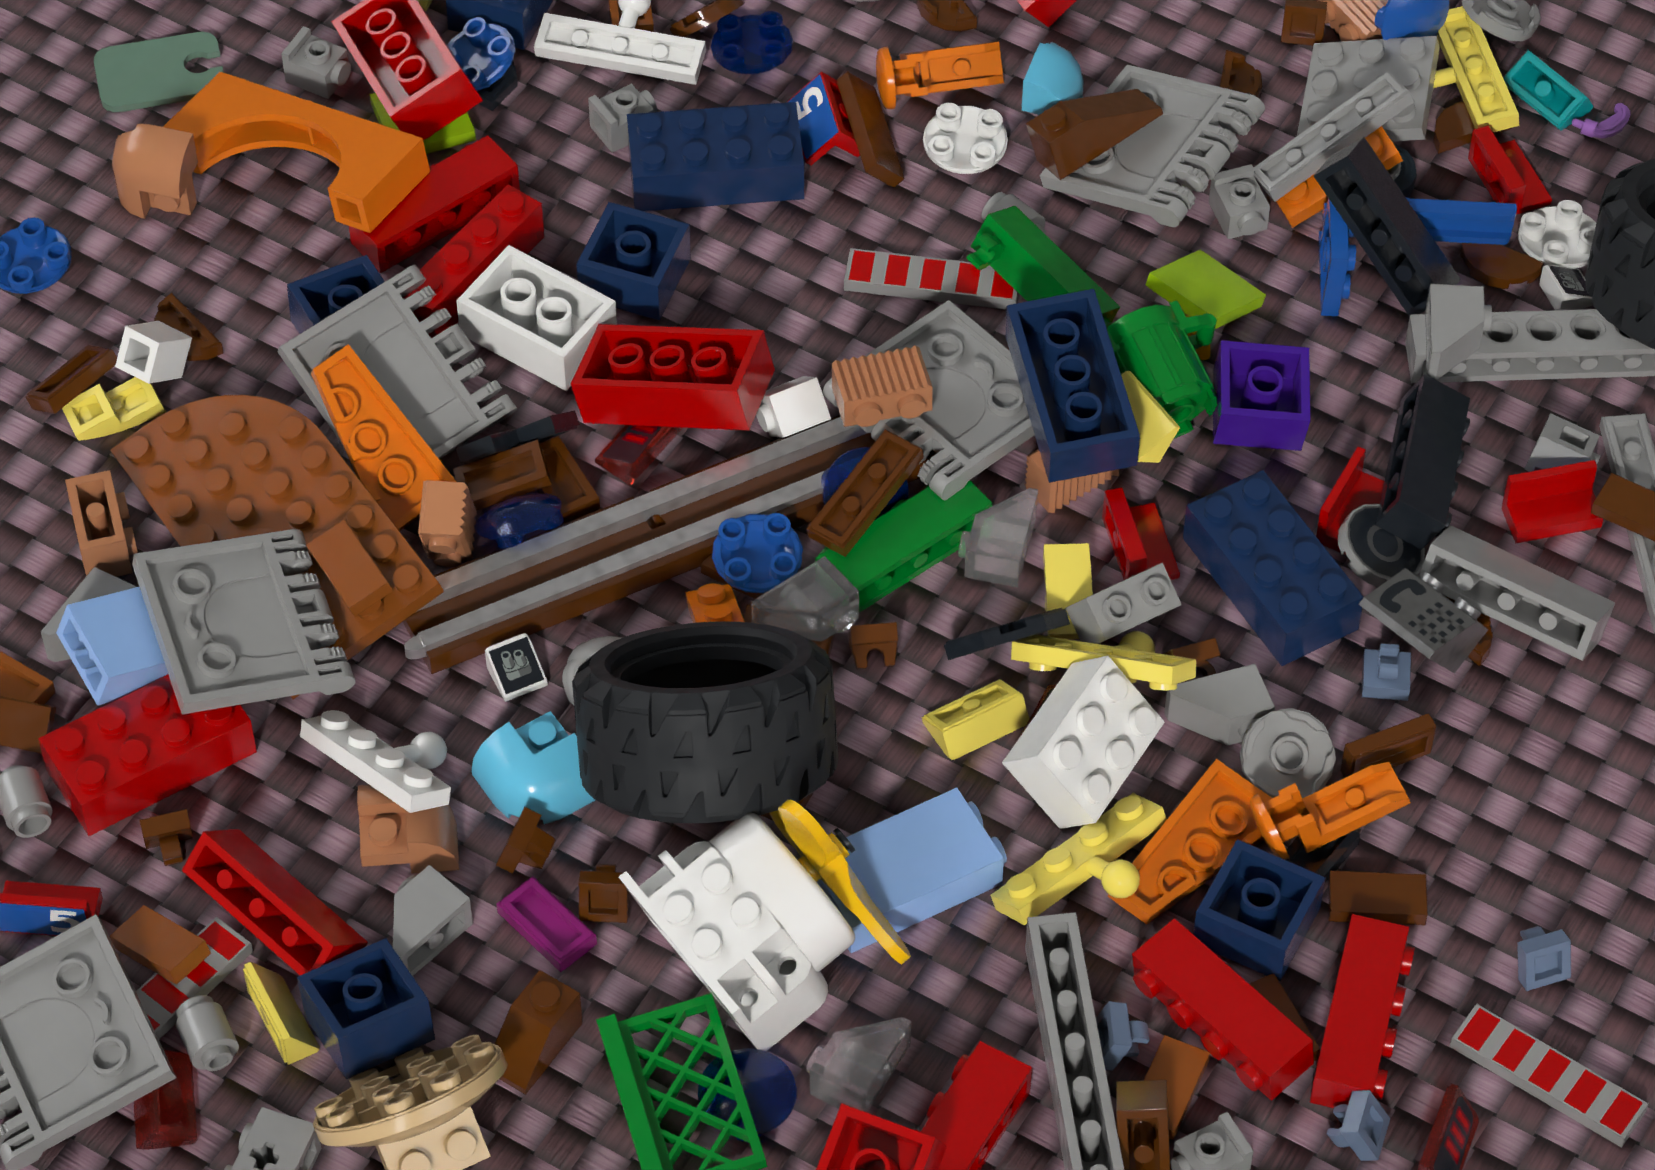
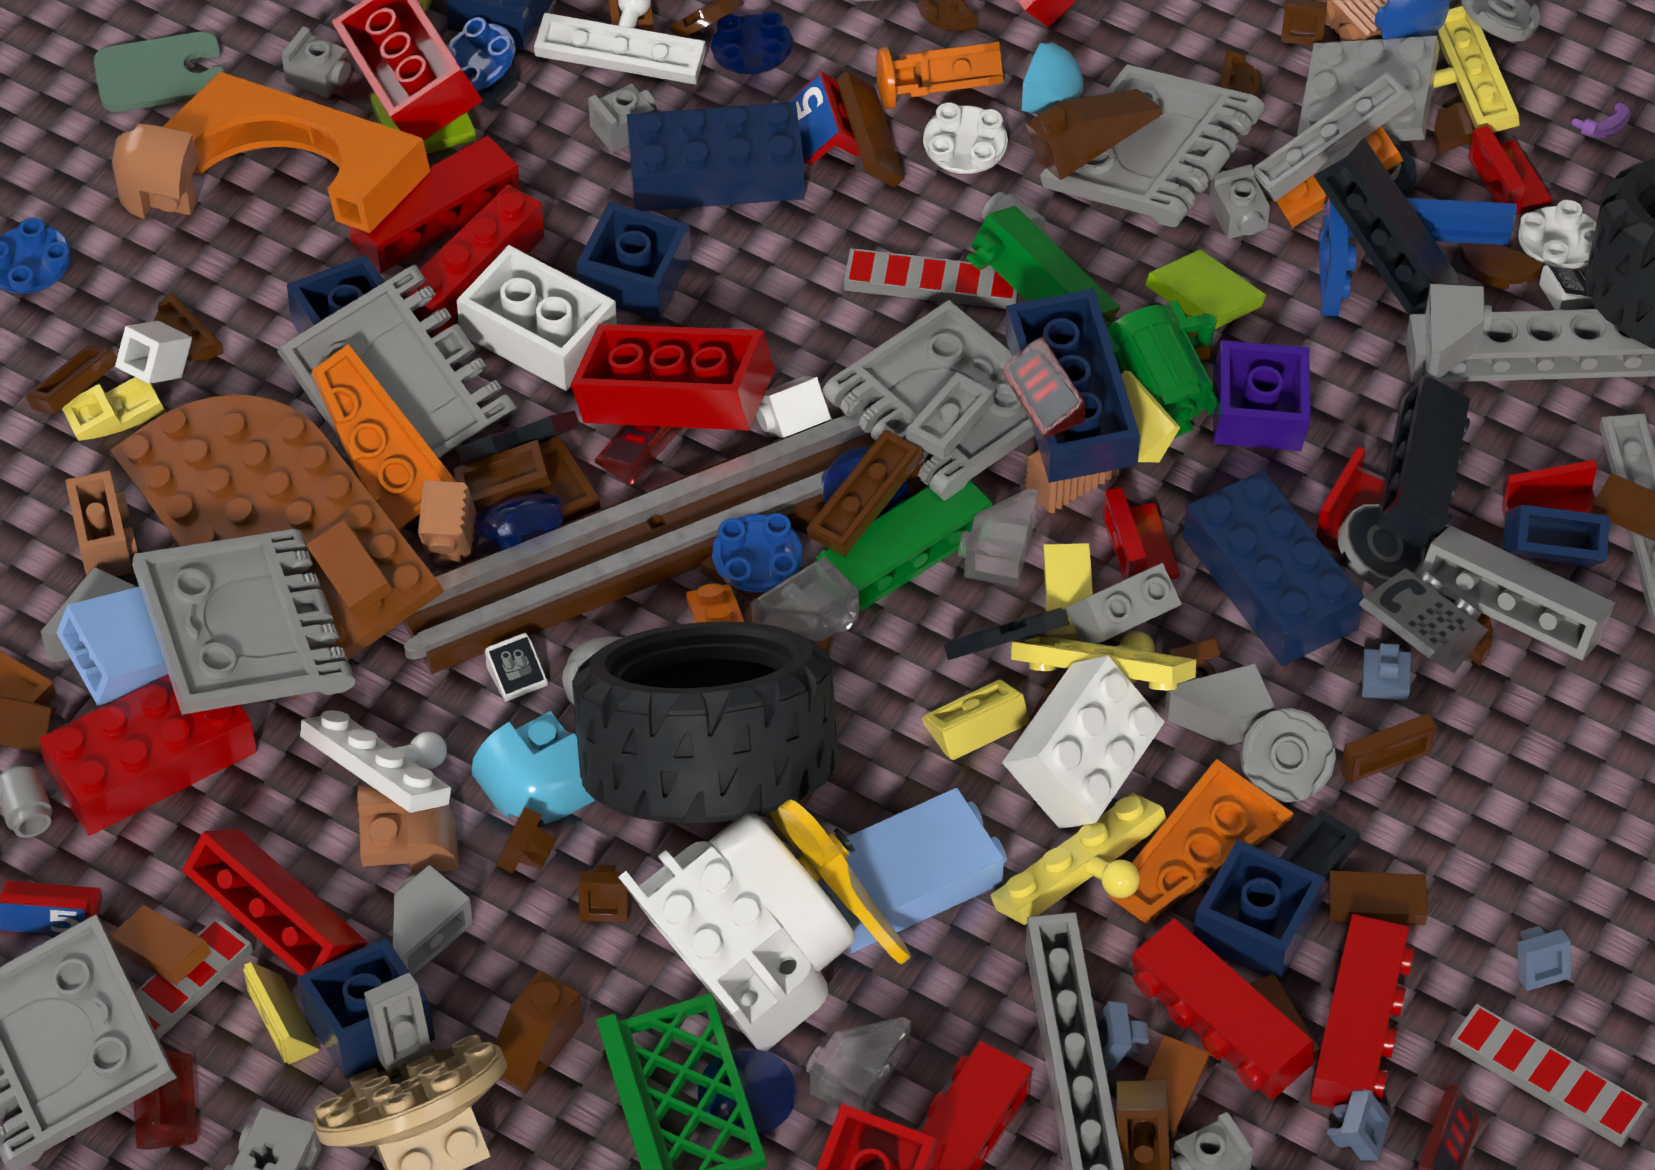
(167, 832): reddish brown tile -> none
(206, 1033): light grey brick -> none
(398, 1022): none -> light grey plate
(546, 924): magenta tile -> none
(873, 637): reddish brown tile -> none
(881, 387): nougat brick -> none
(950, 416): none -> light grey plate
(1044, 389): none -> slope
(1329, 811): orange piece -> none
(1546, 91): teal slope -> none
(1556, 535): none -> dark blue piece
(1562, 445): light grey brick -> none

